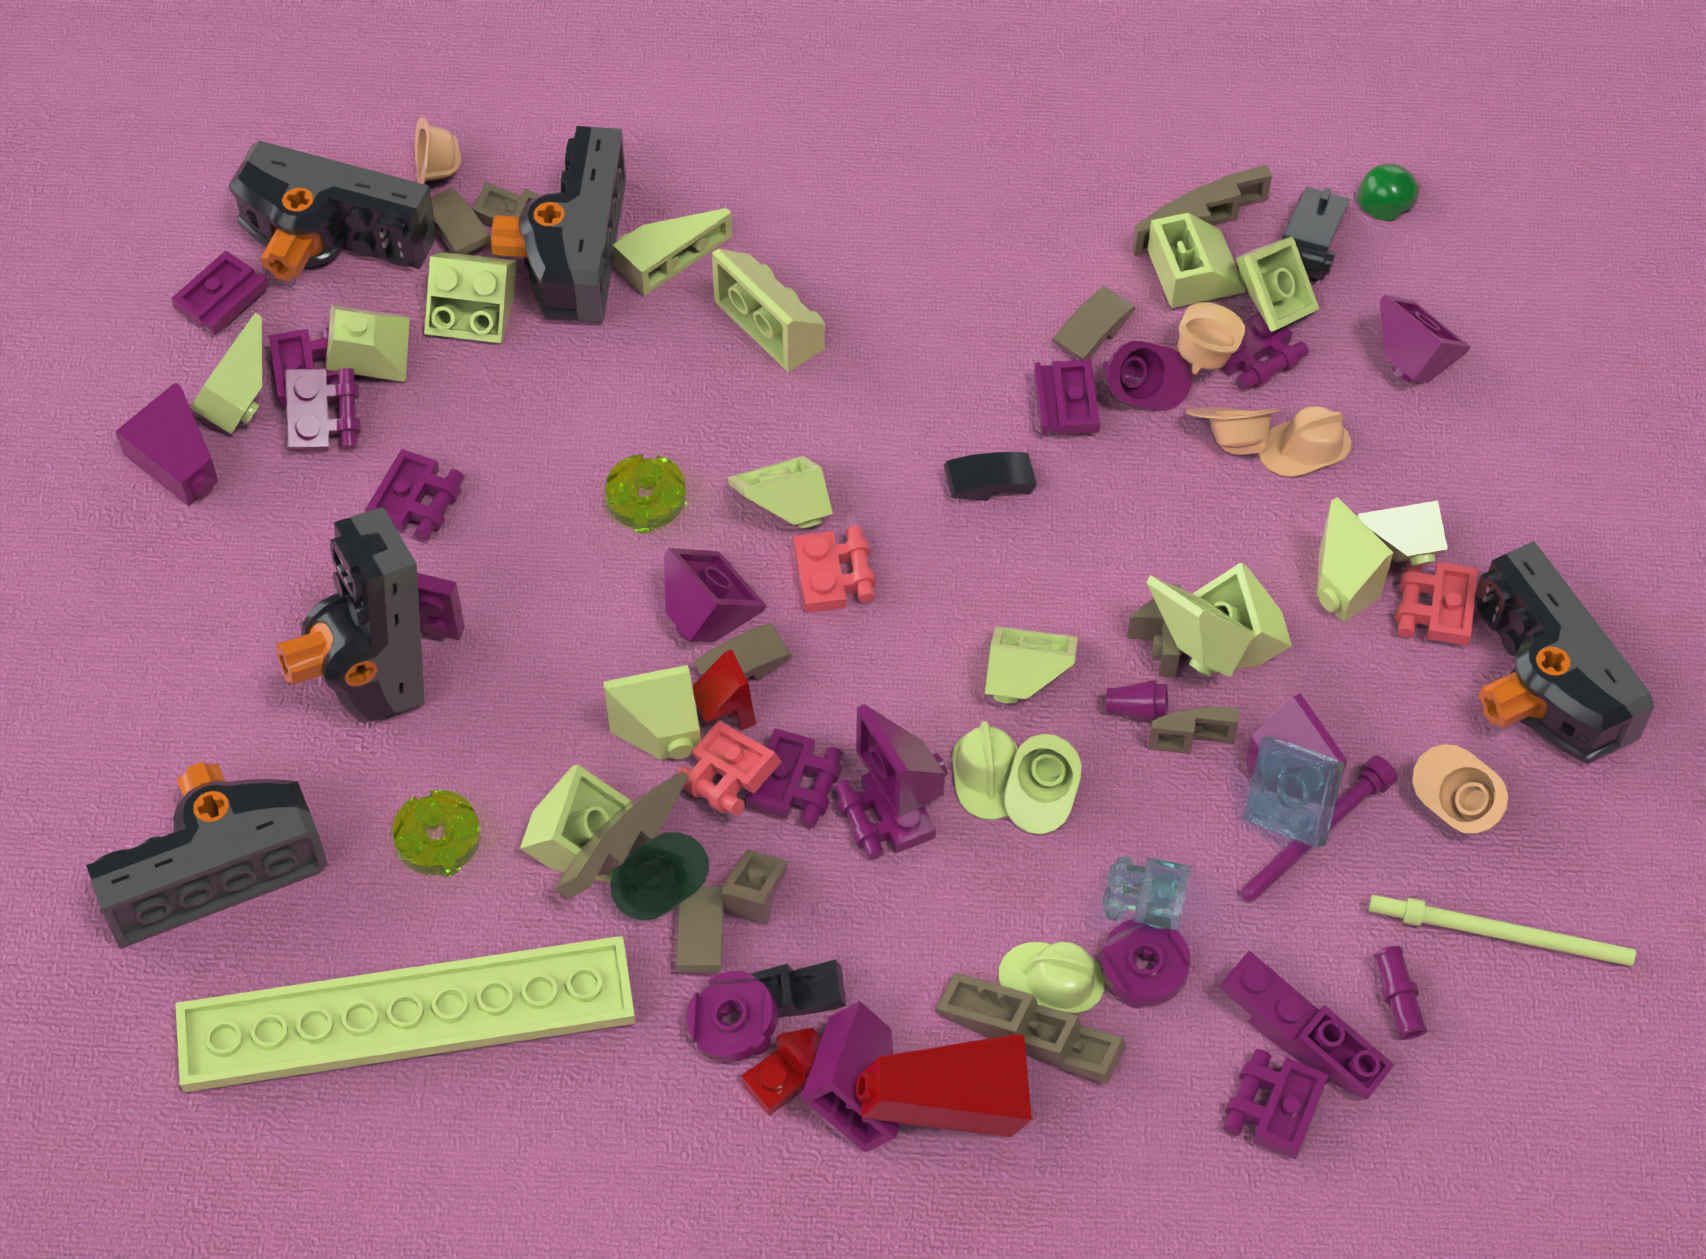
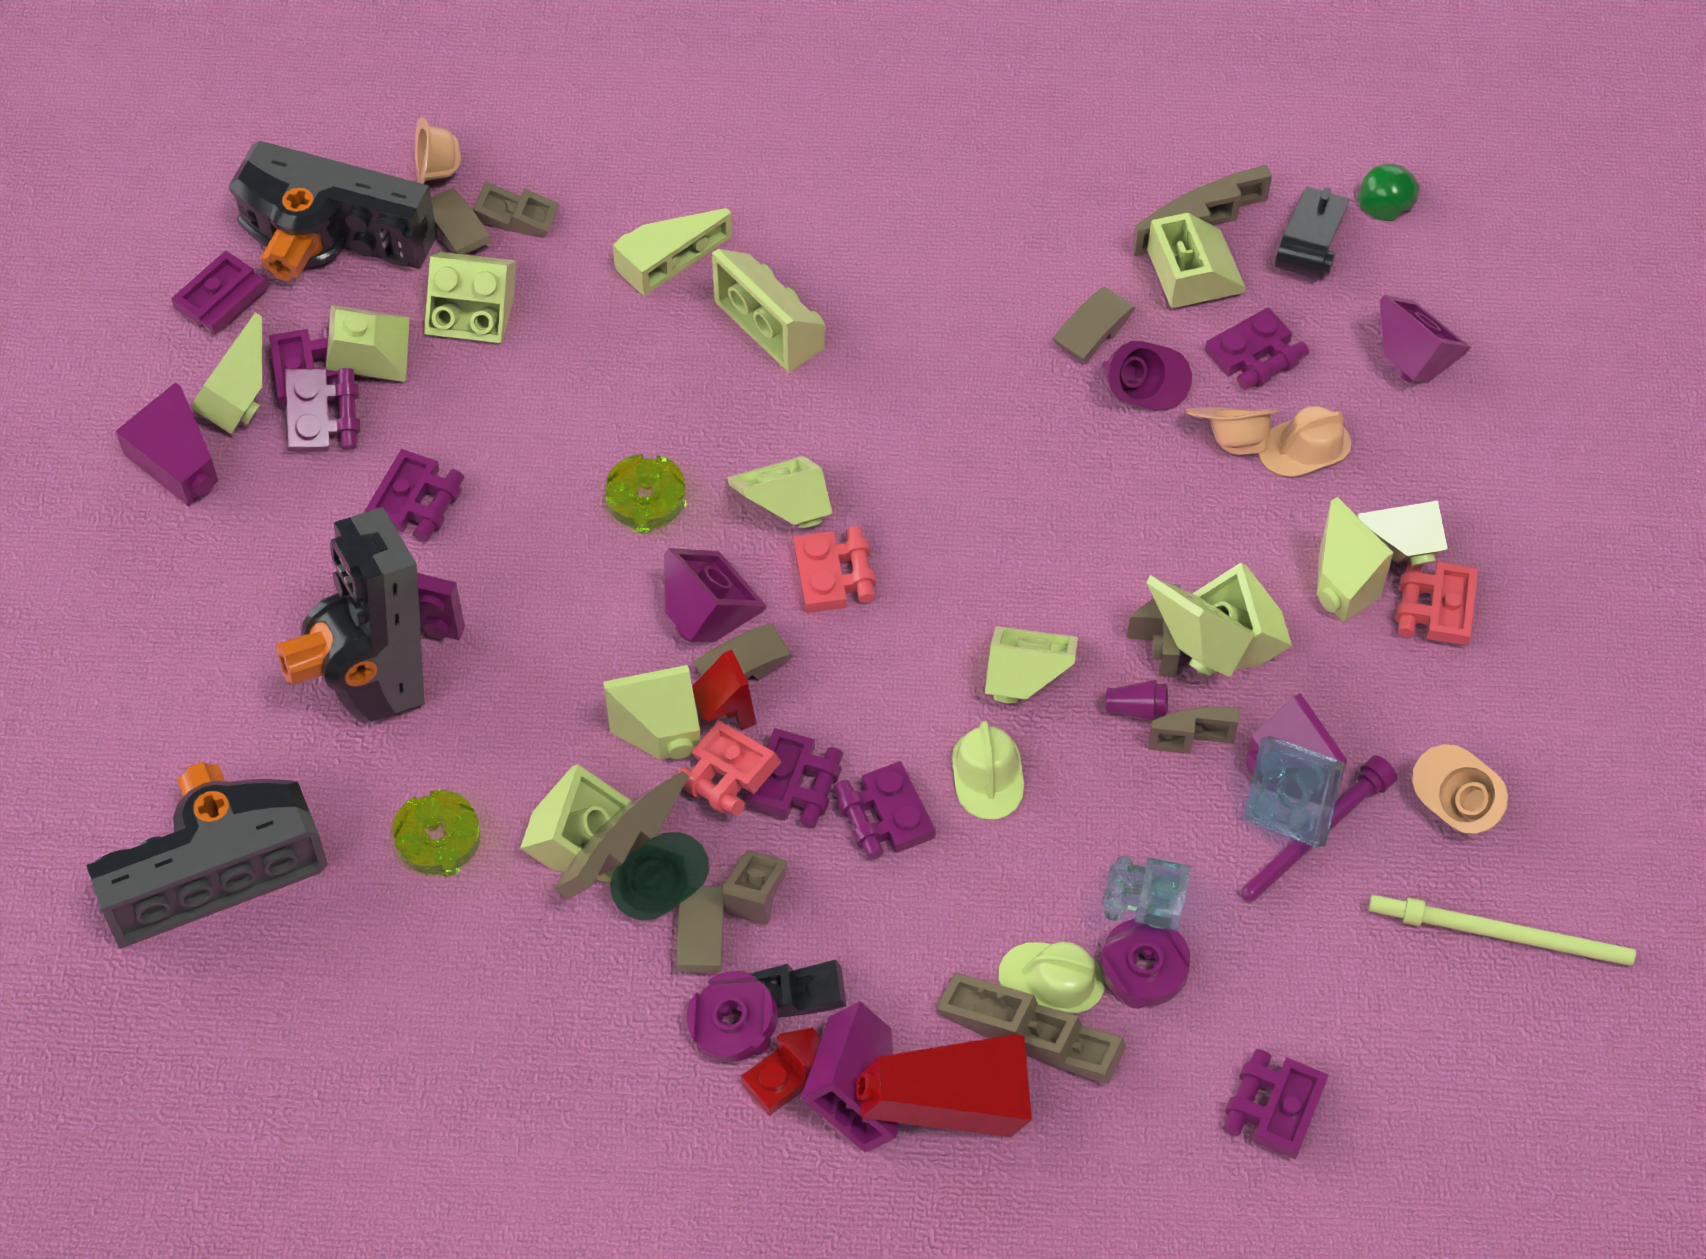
(403, 1013): yellowish green plate -> none
(572, 232): piece -> none
(898, 762): magenta slope -> none
(985, 473): black slope -> none
(1042, 783): yellowish green piece -> none
(1066, 397): magenta plate -> none
(1209, 335): light nougat piece -> none
(1278, 283): yellowish green slope -> none
(1302, 1030): magenta slope -> none
(1400, 993): magenta pin -> none
(1566, 670): piece -> none

